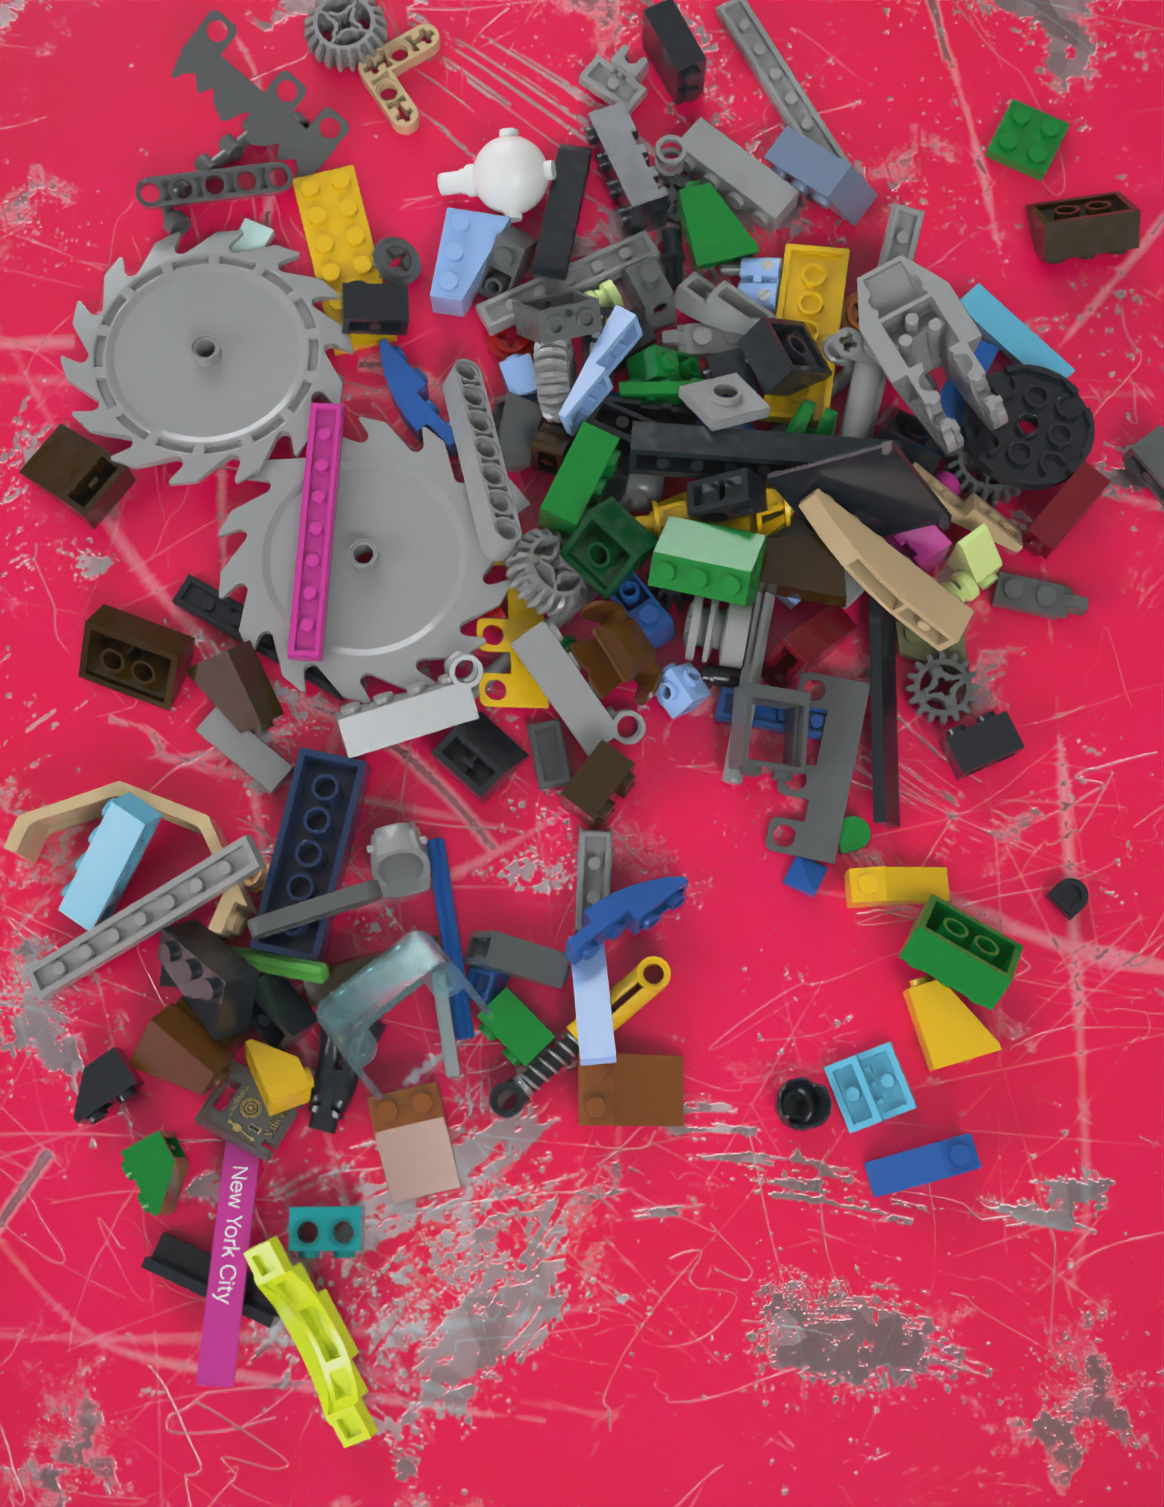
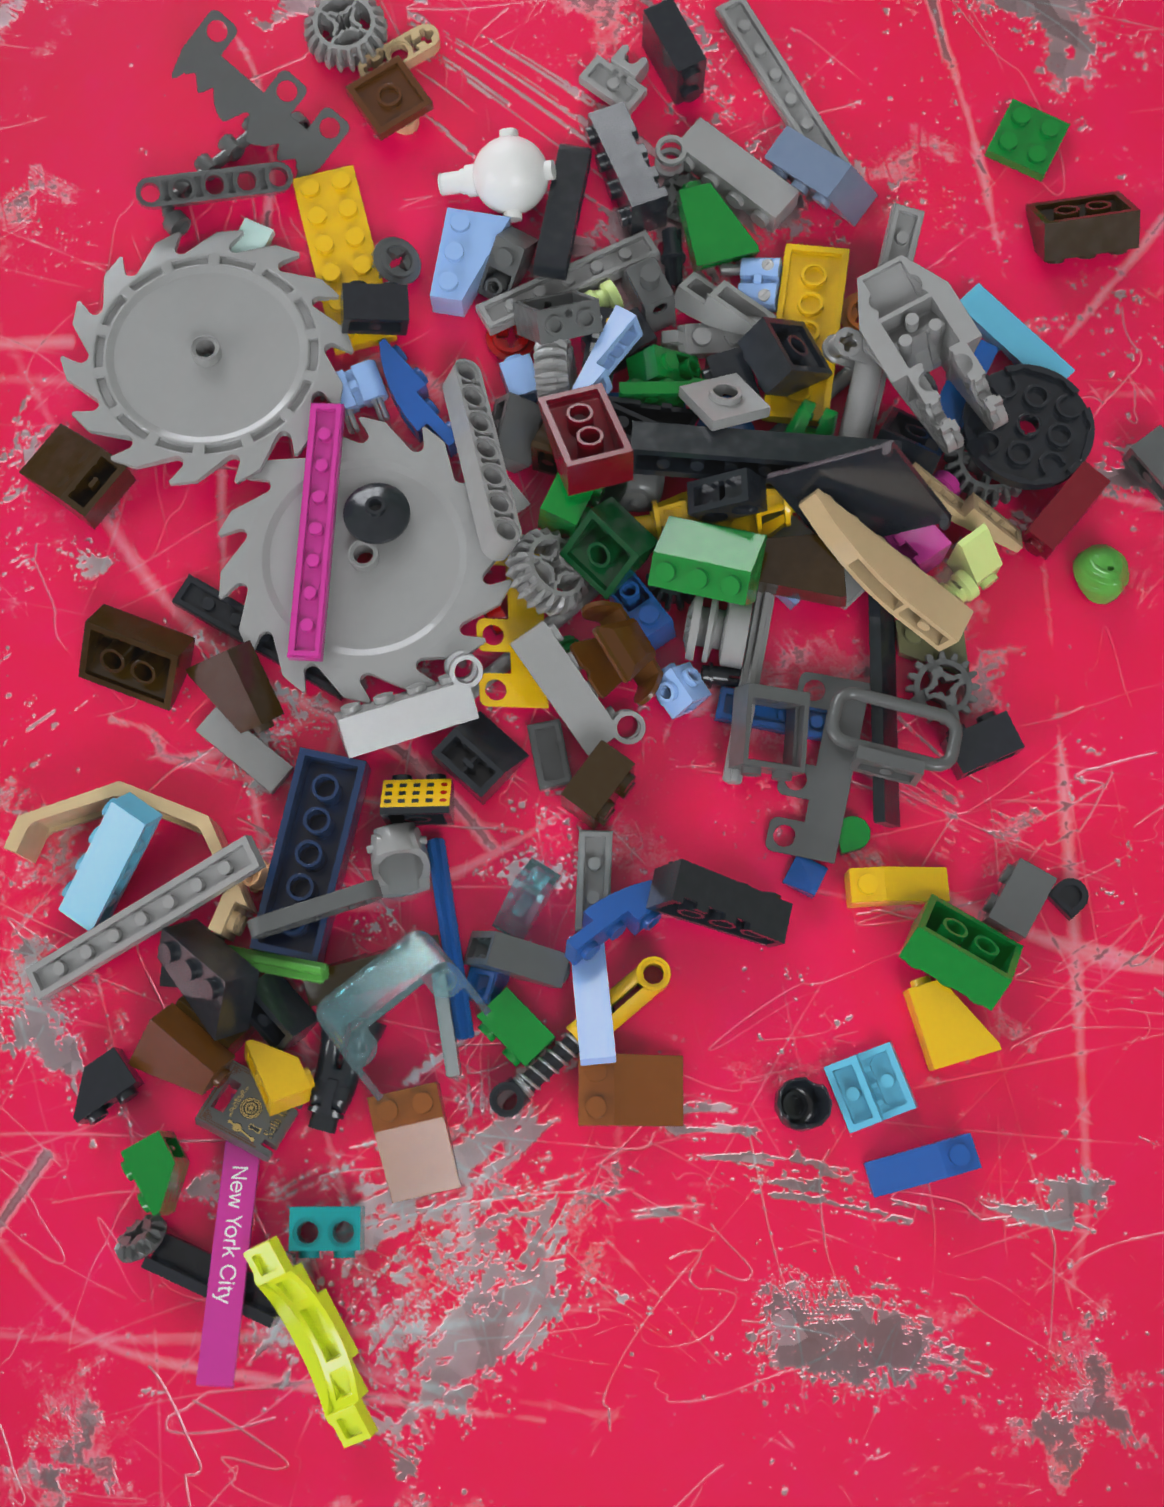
(140, 1239): none -> dark grey gear
(362, 388): none -> light blue piece
(378, 525): none -> black dish
(389, 97): none -> reddish brown plate
(418, 800): none -> slope
(526, 899): none -> clear light blue slope
(586, 439): none -> dark red slope
(719, 903): none -> black wedge
(807, 646): dark red slope -> none
(888, 761): none -> dark grey bar
(1018, 899): none -> dark grey brick
(1036, 597): dark grey hinge -> none
(1101, 573): none -> bright green hair

